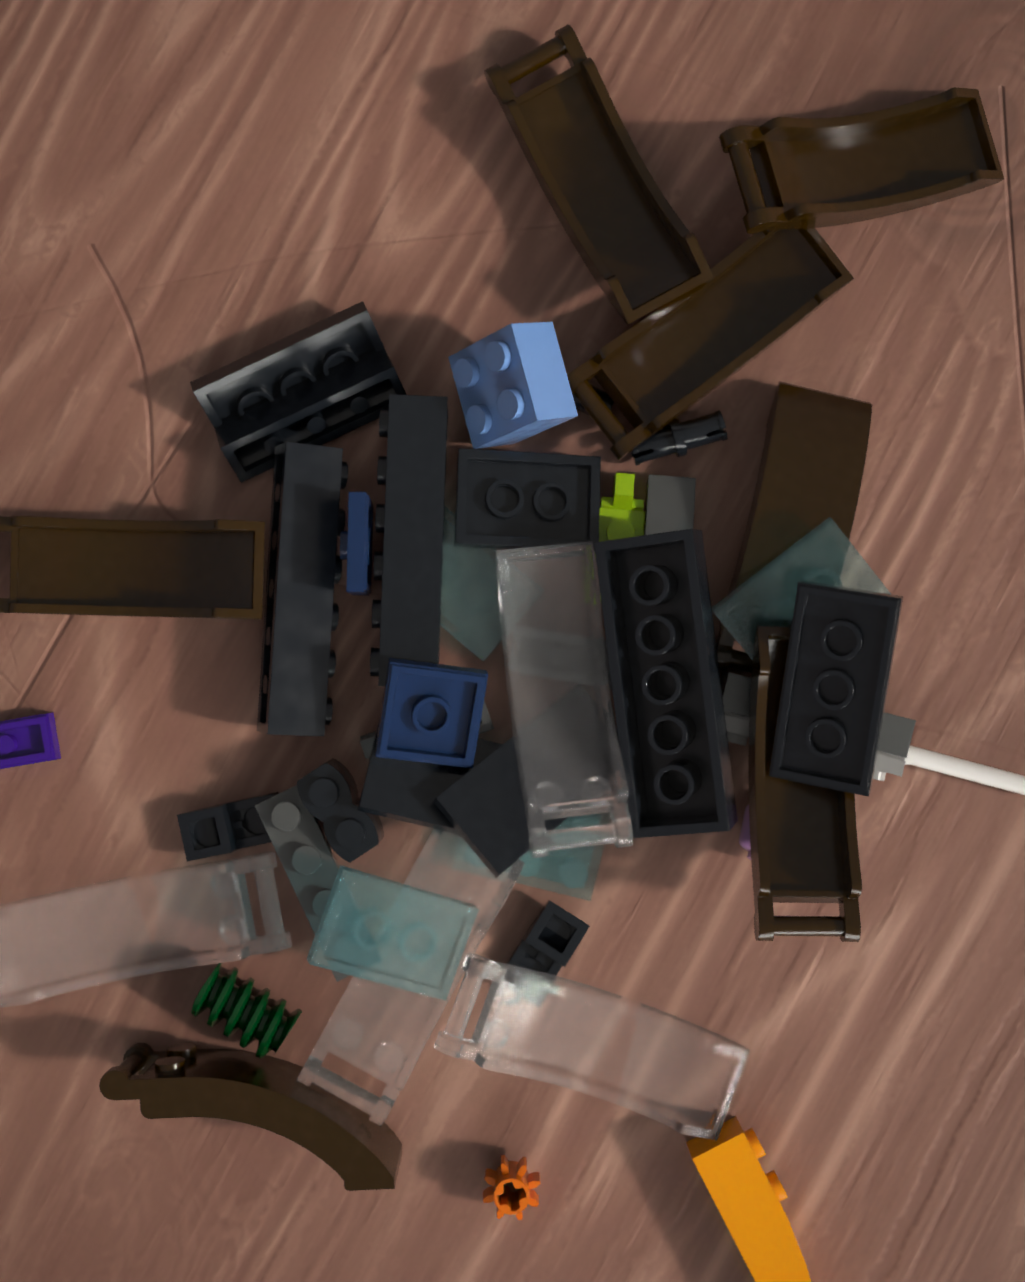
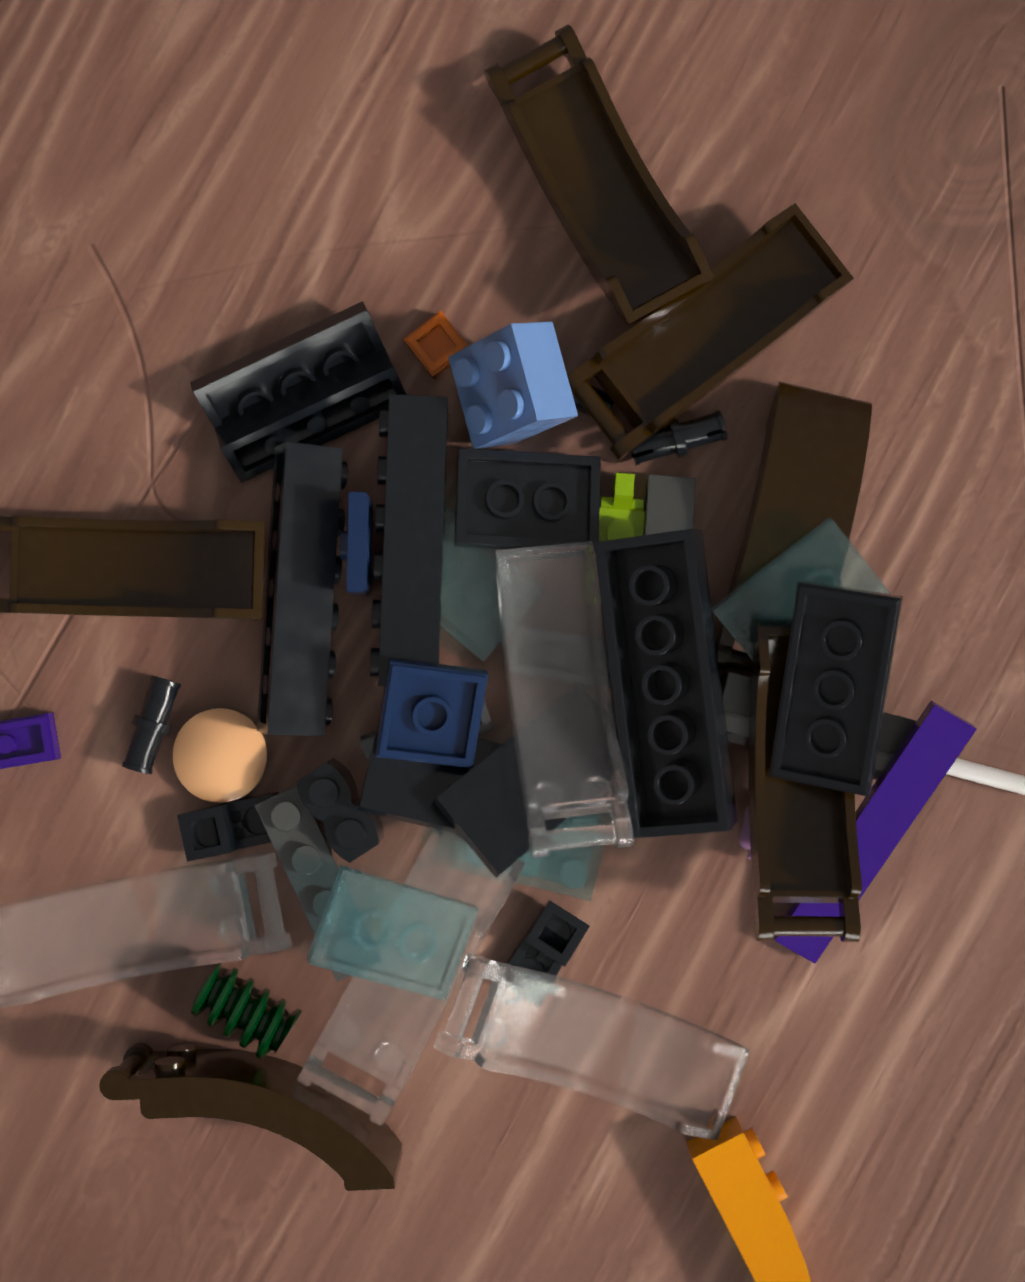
(151, 725): none -> black pin
(219, 755): none -> light nougat dish
(434, 343): none -> orange tile
(506, 1201): orange gear -> none
(862, 163): dark brown windscreen -> none
(893, 806): none -> dark purple tile

